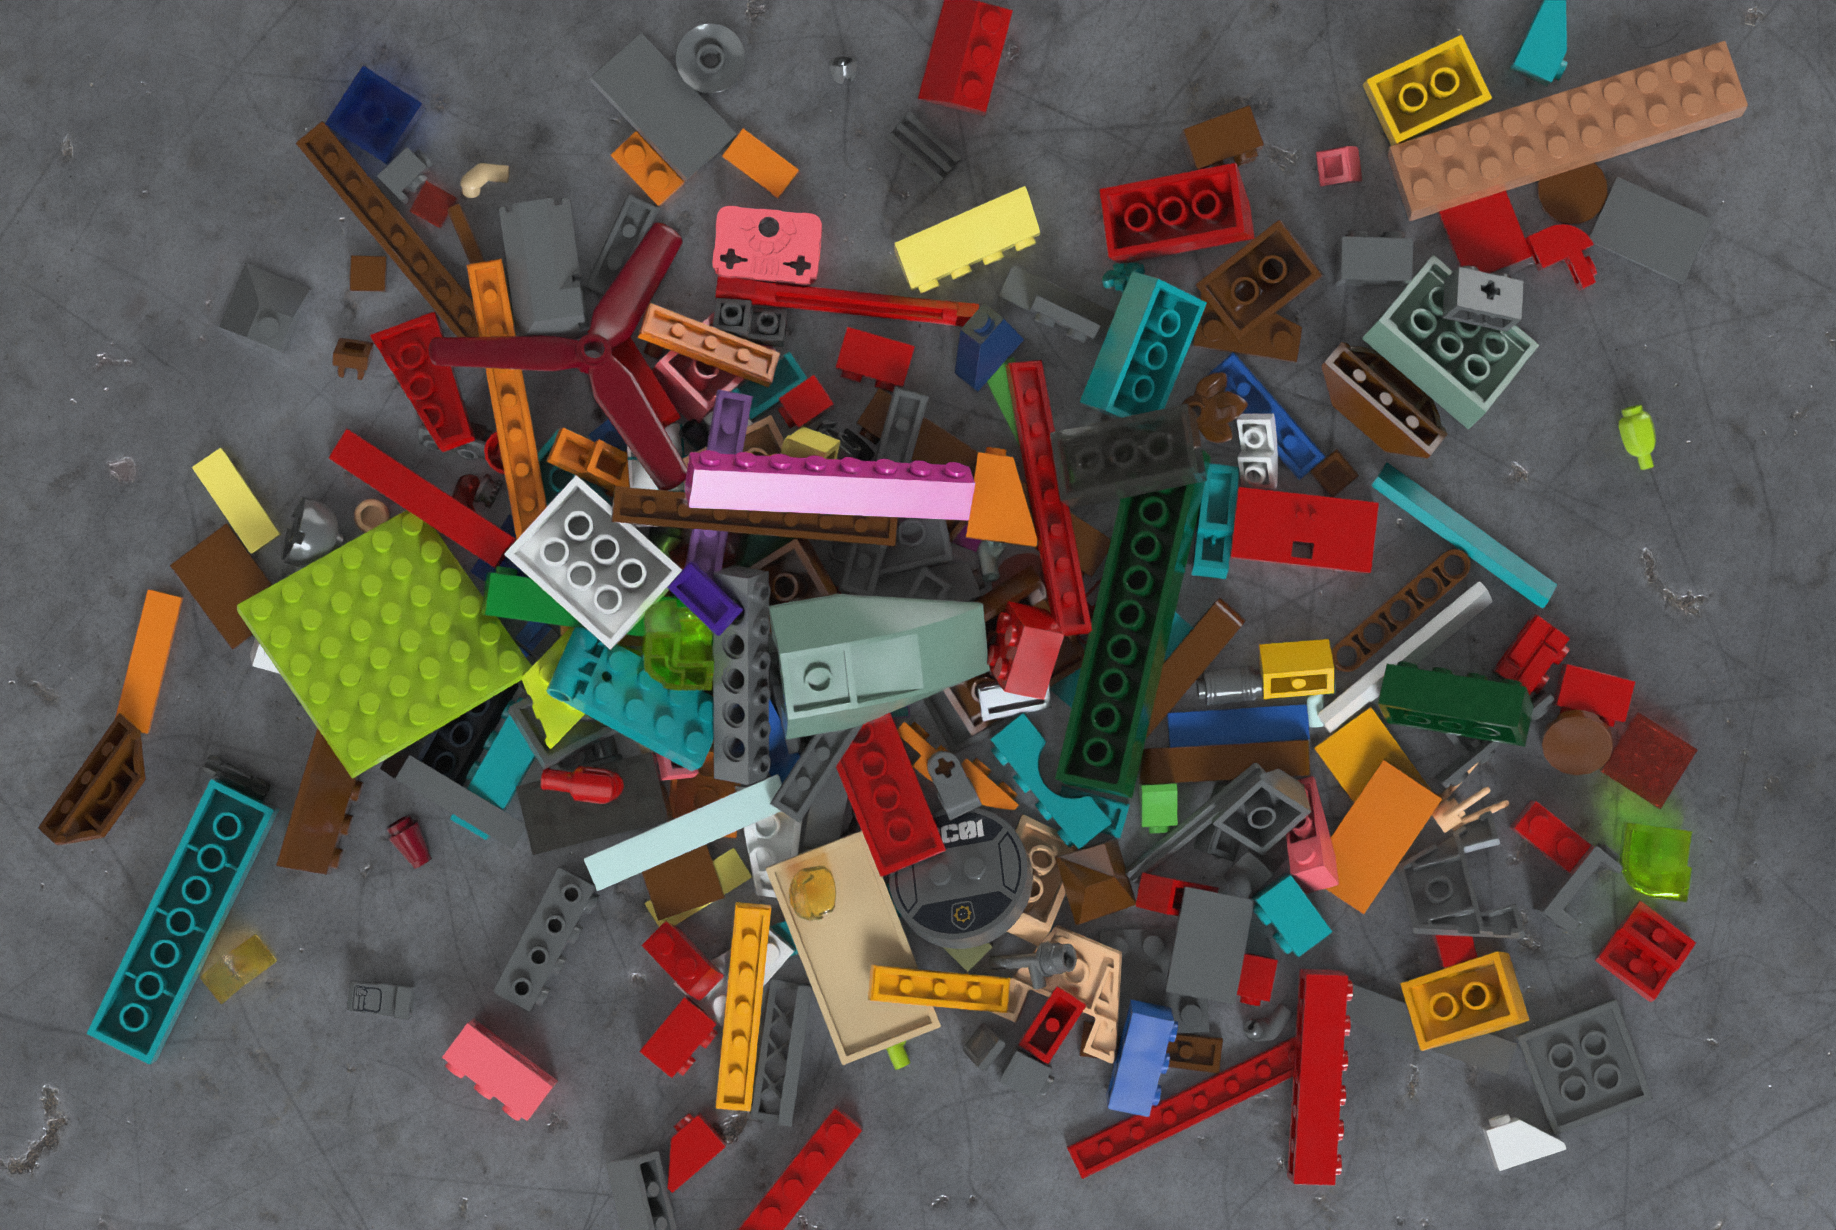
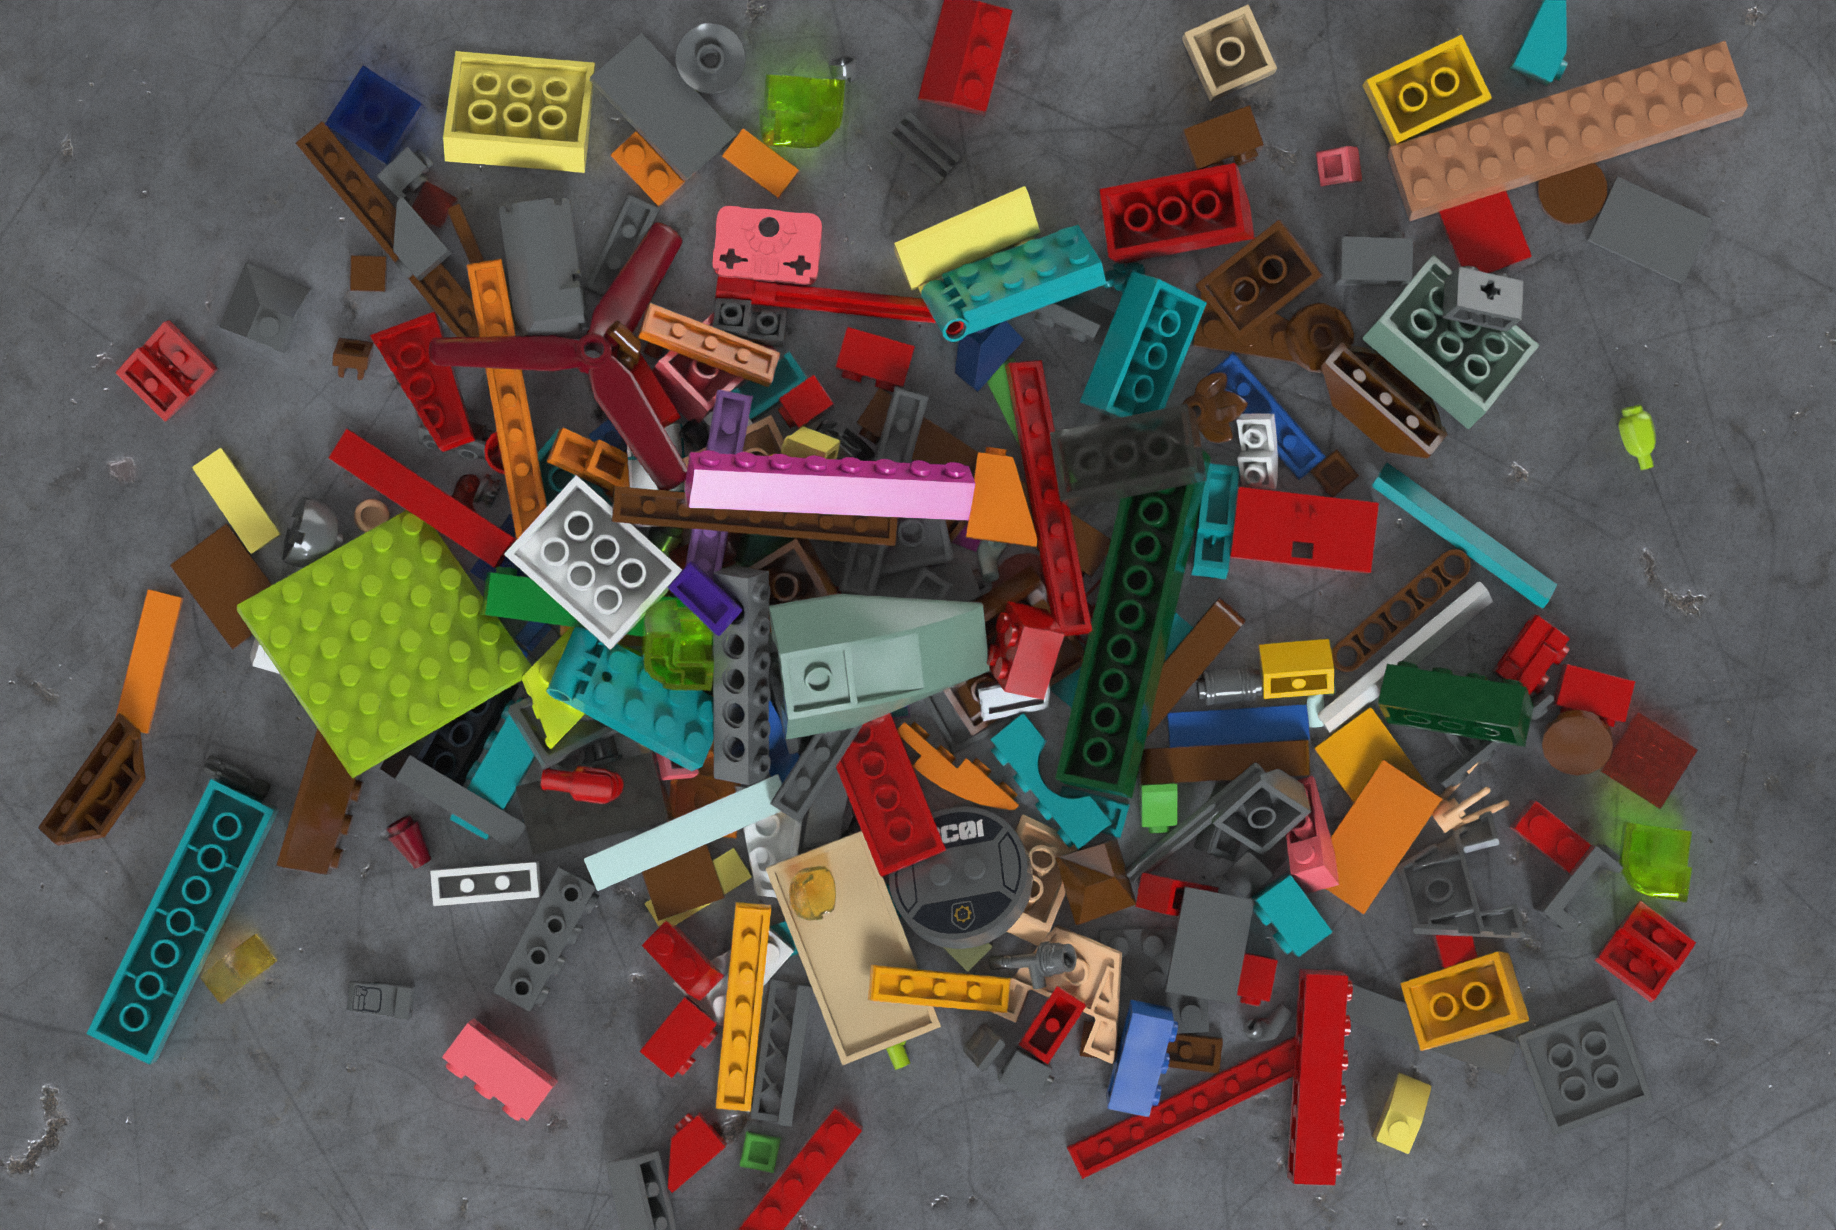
(166, 370): none -> red slope
(416, 243): none -> dark grey slope
(481, 174): tan arm -> none
(486, 883): none -> white brick
(519, 112): none -> light yellow slope
(629, 344): none -> reddish brown arm
(760, 1151): none -> bright green tile
(800, 110): none -> clear neon green brick
(954, 790): dark grey piece -> none
(1013, 283): none -> teal hinge
(1229, 53): none -> tan brick
(1316, 333): none -> reddish brown tile
(1402, 1113): none -> light yellow slope
(1517, 1142): white slope -> none
(1566, 244): red brick -> none

